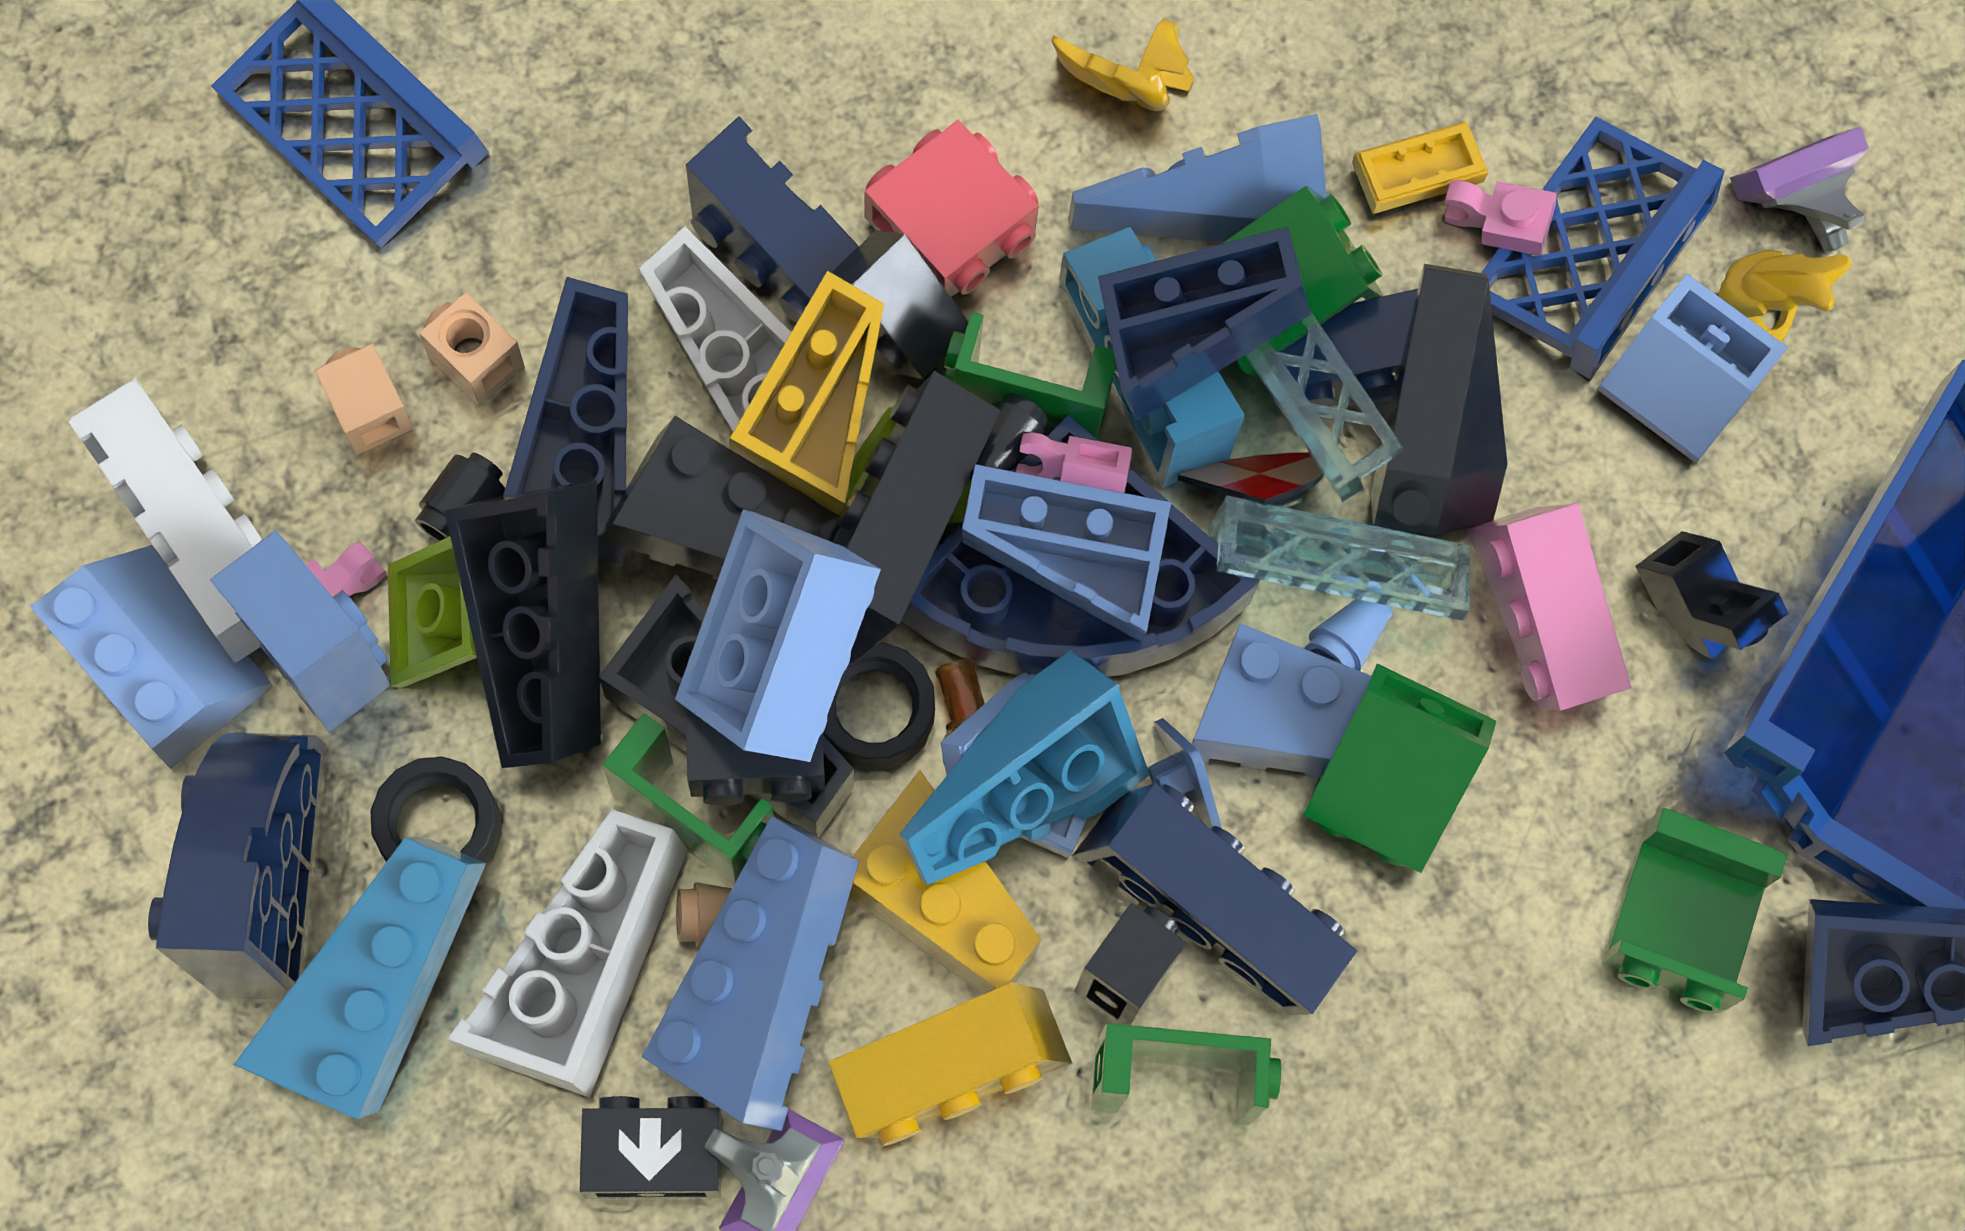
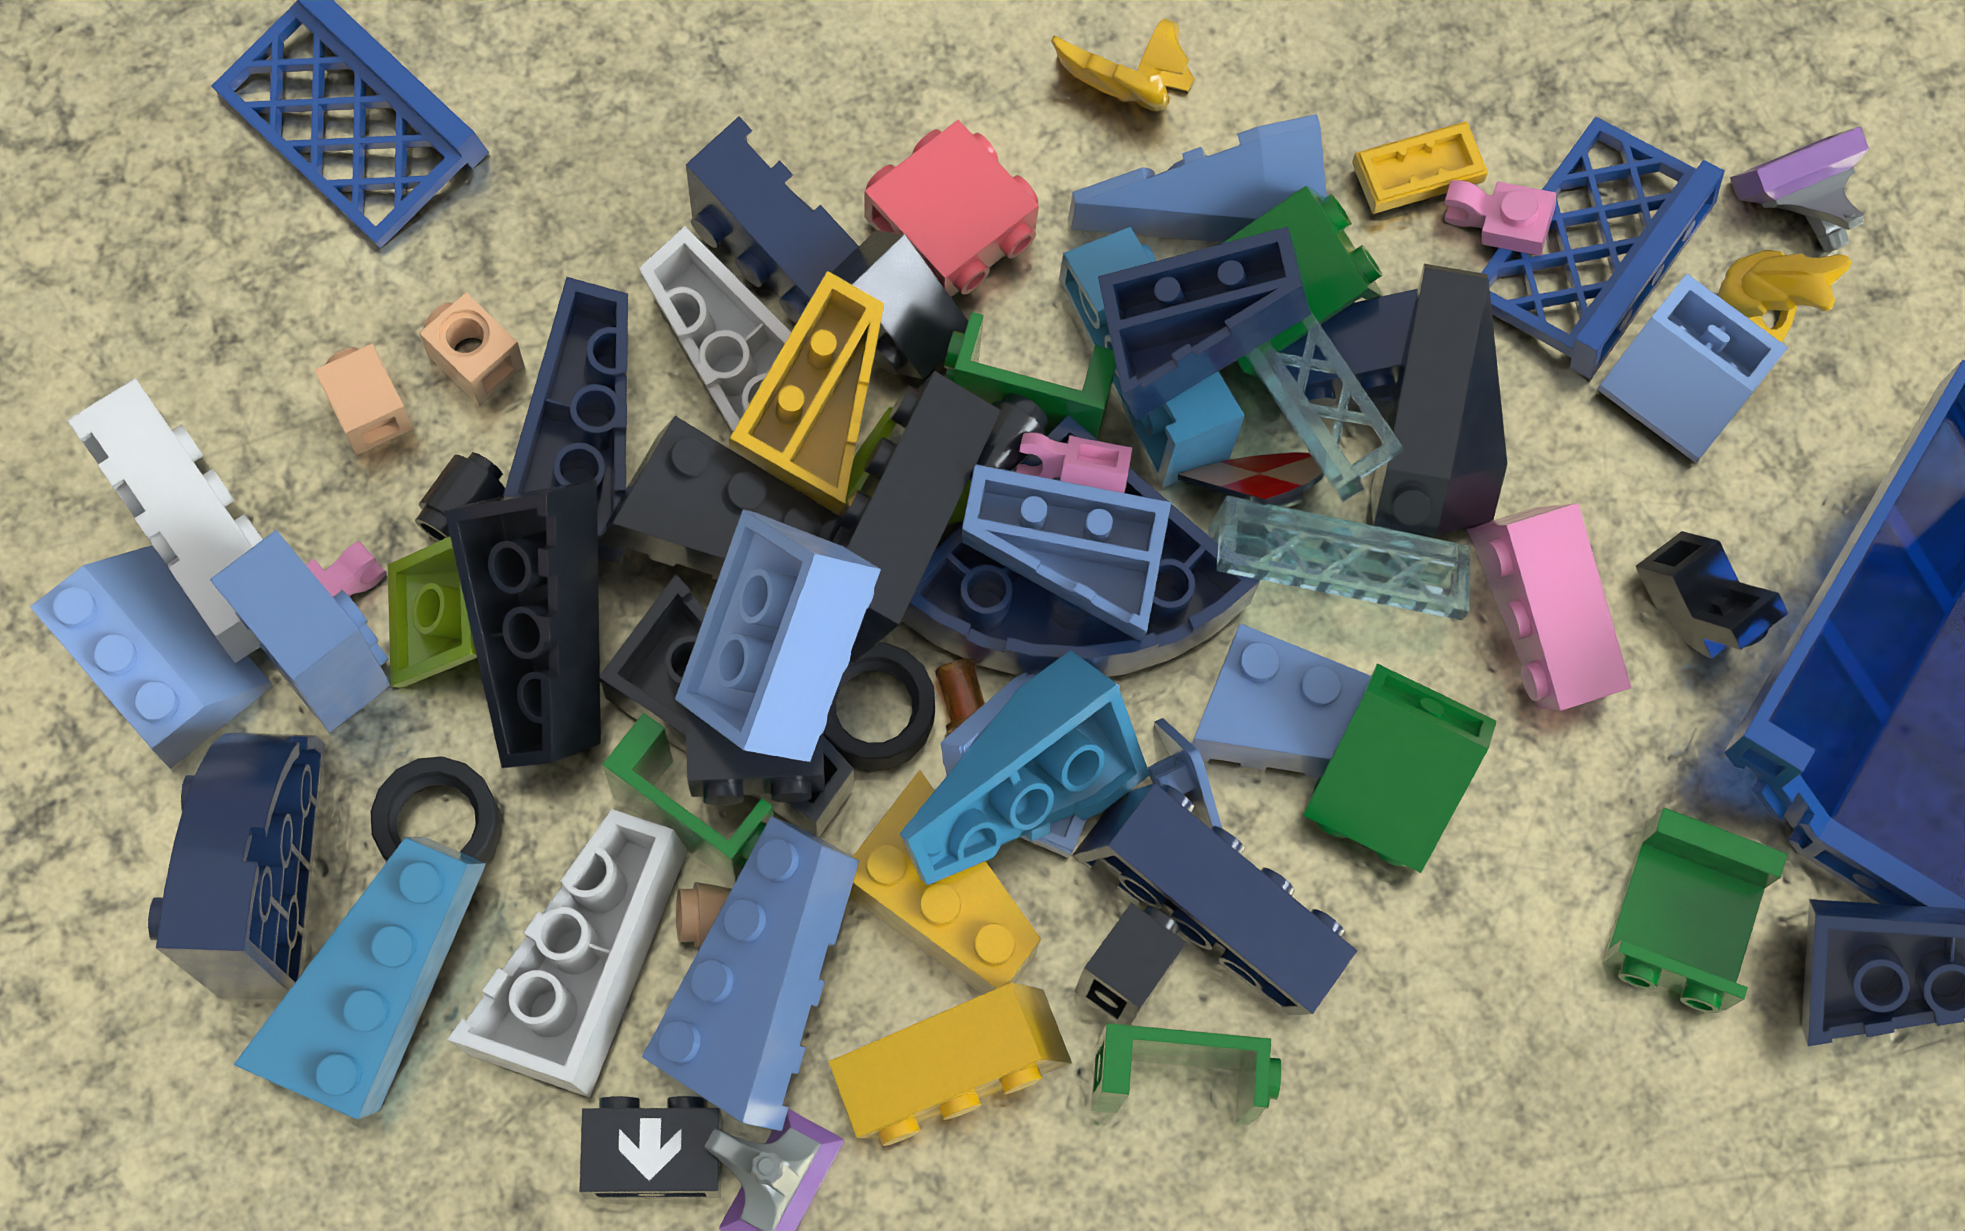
(1350, 633): light blue cone -> none

